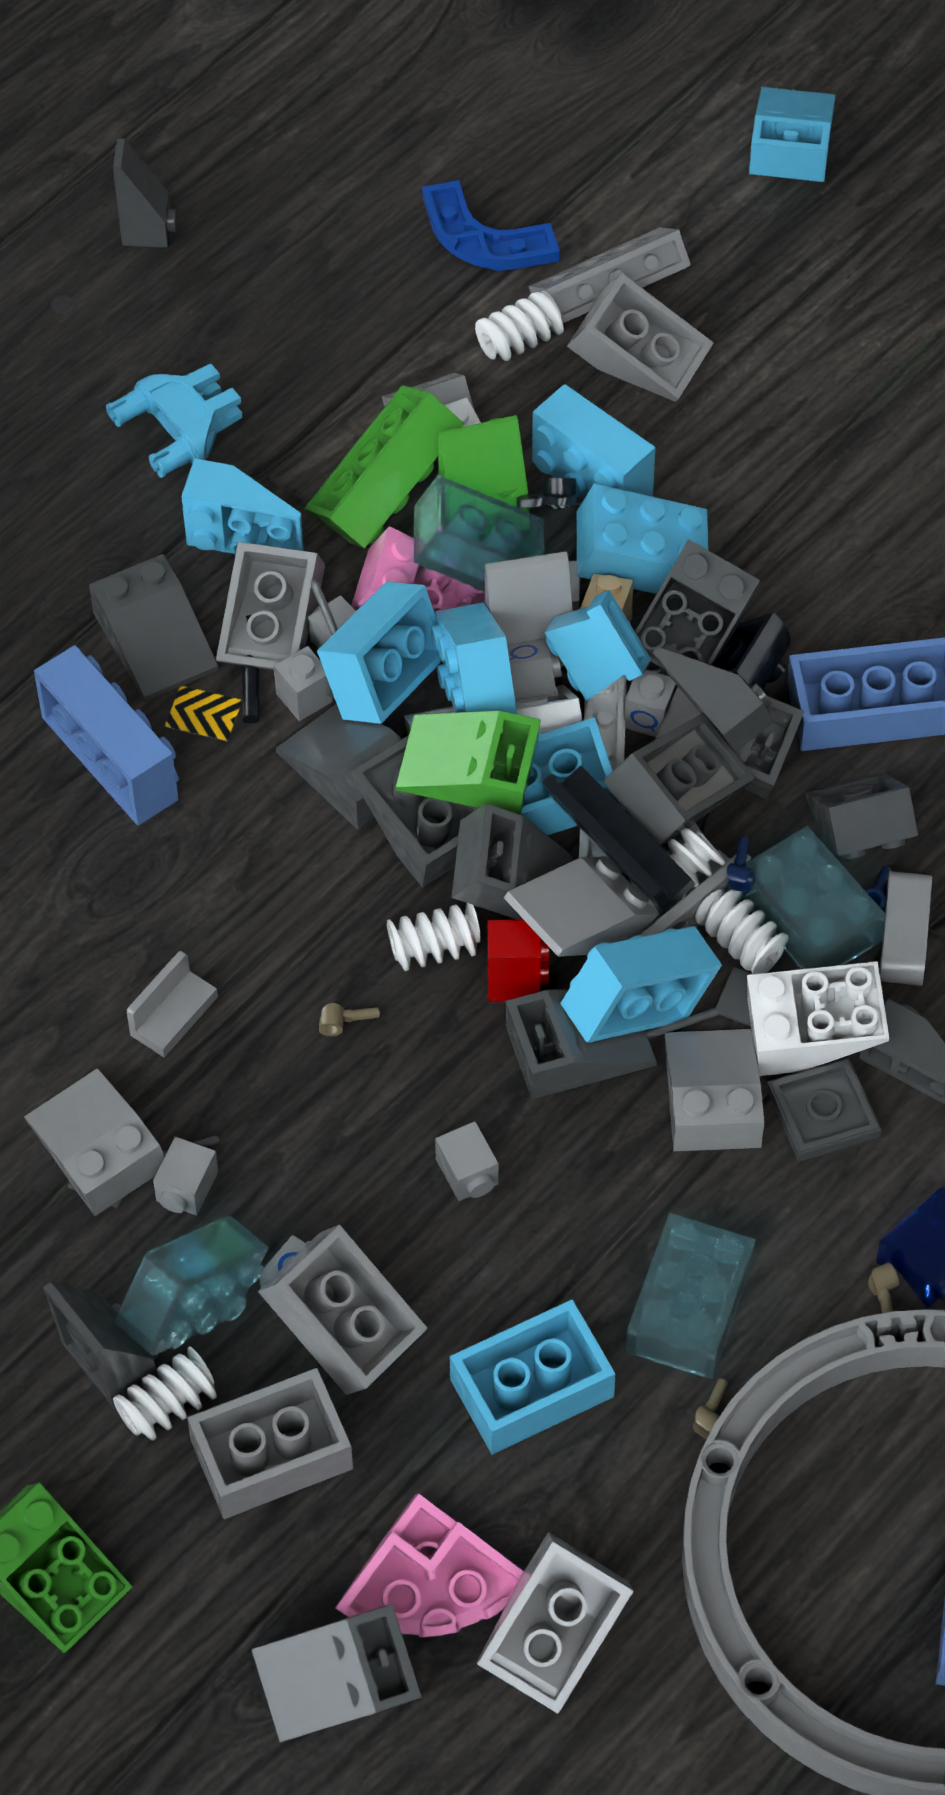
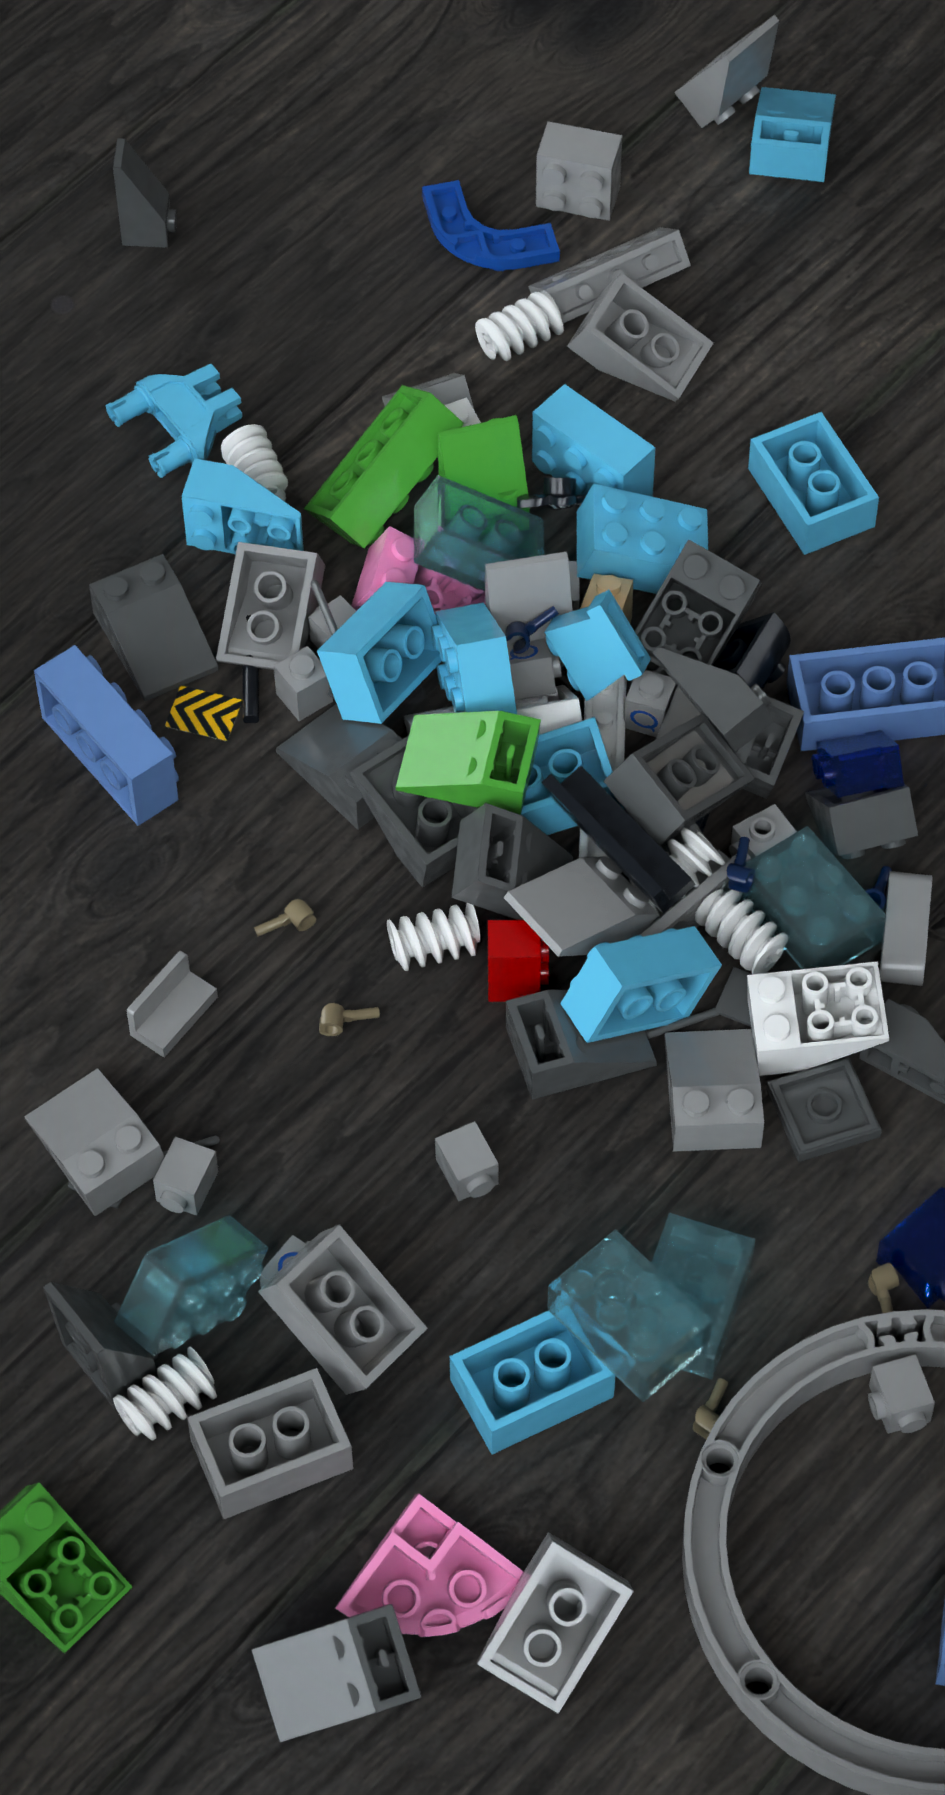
(253, 455): none -> white piece
(296, 912): none -> dark tan hand
(525, 630): none -> dark blue hand
(578, 170): none -> light grey brick
(629, 1315): none -> clear light blue brick
(730, 76): none -> light grey slope
(763, 831): none -> light grey brick
(813, 483): none -> medium azure brick
(858, 763): none -> clear blue hips
(900, 1395): none -> light grey brick

